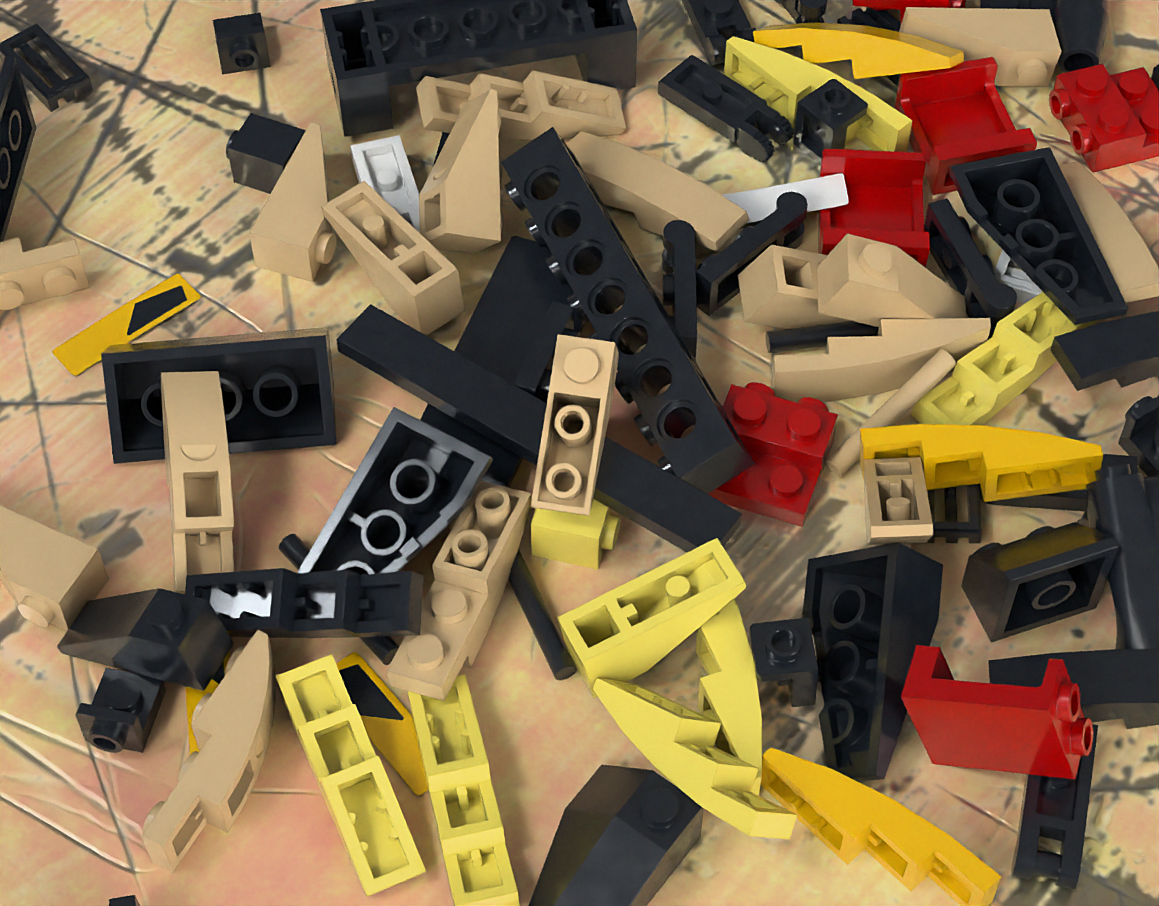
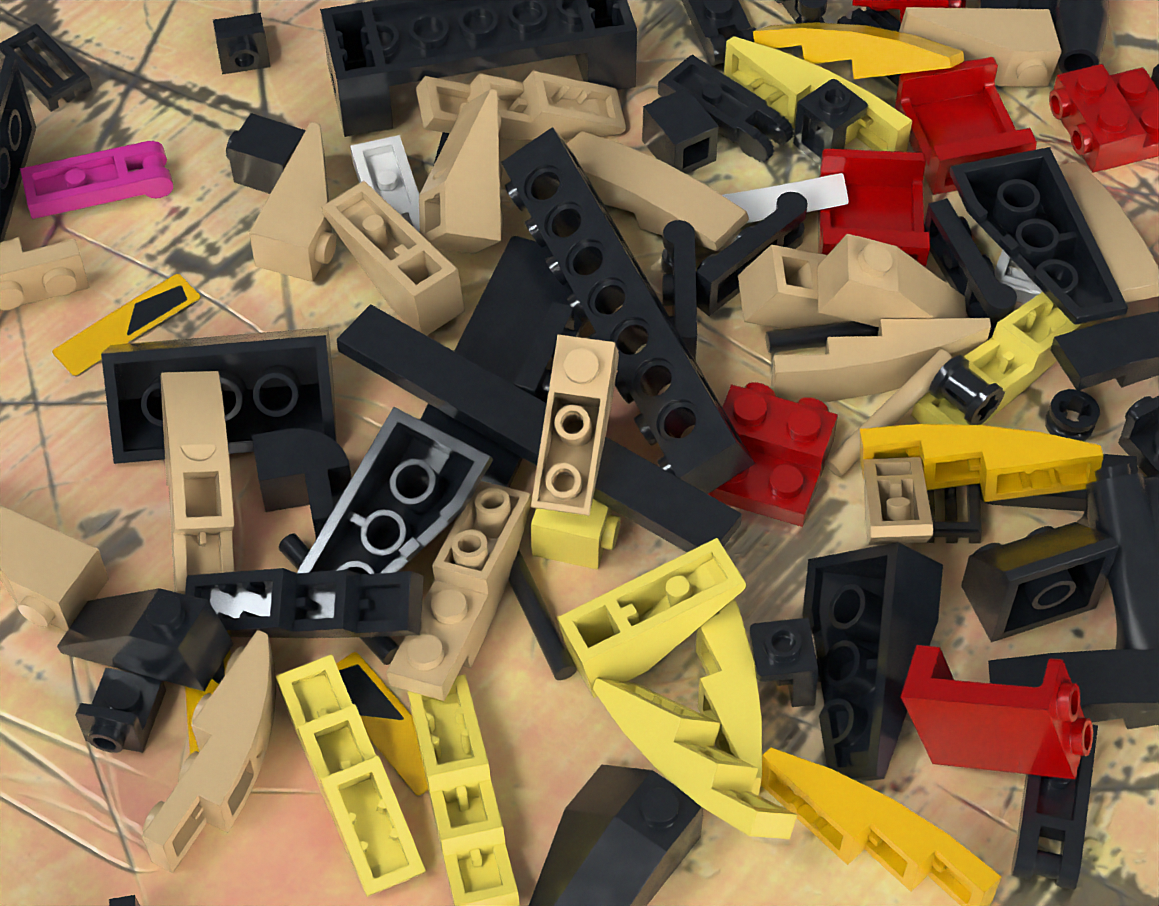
(97, 179): none -> dark pink plate
(301, 470): none -> black brick
(680, 131): none -> black brick
(966, 390): none -> black bush
(1075, 401): none -> black bush

